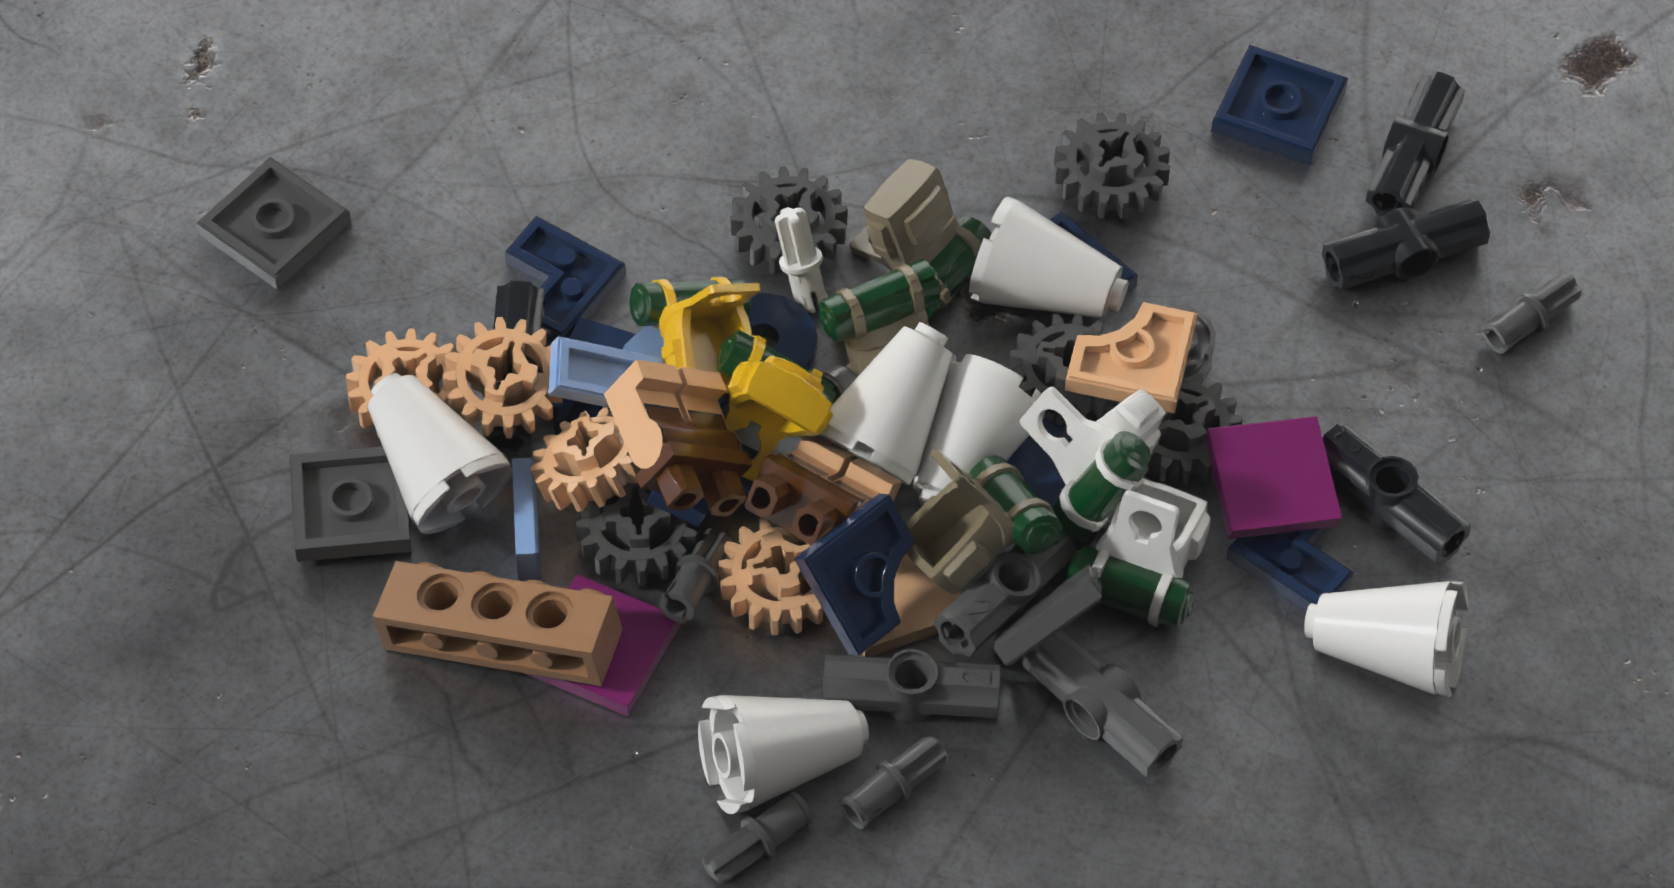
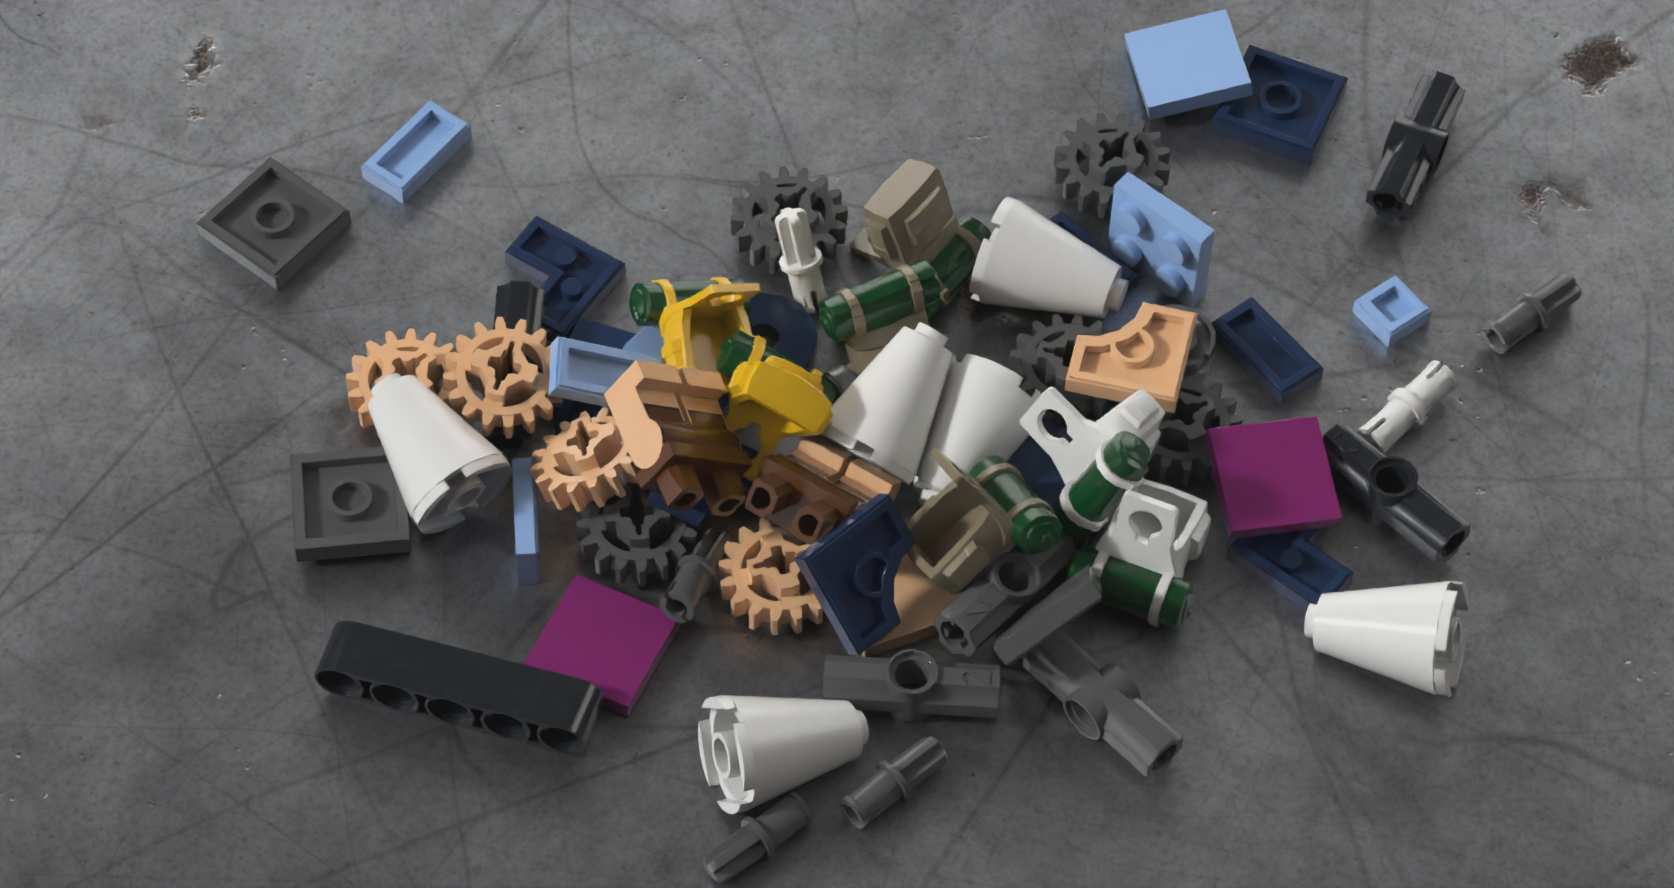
(416, 151): none -> light blue tile
(459, 687): none -> black beam
(498, 622): medium nougat brick -> none
(1160, 240): none -> light blue plate
(1188, 64): none -> light blue tile
(1266, 351): none -> dark blue tile
(1391, 311): none -> light blue tile
(1405, 243): black piece -> none
(1408, 406): none -> white pin

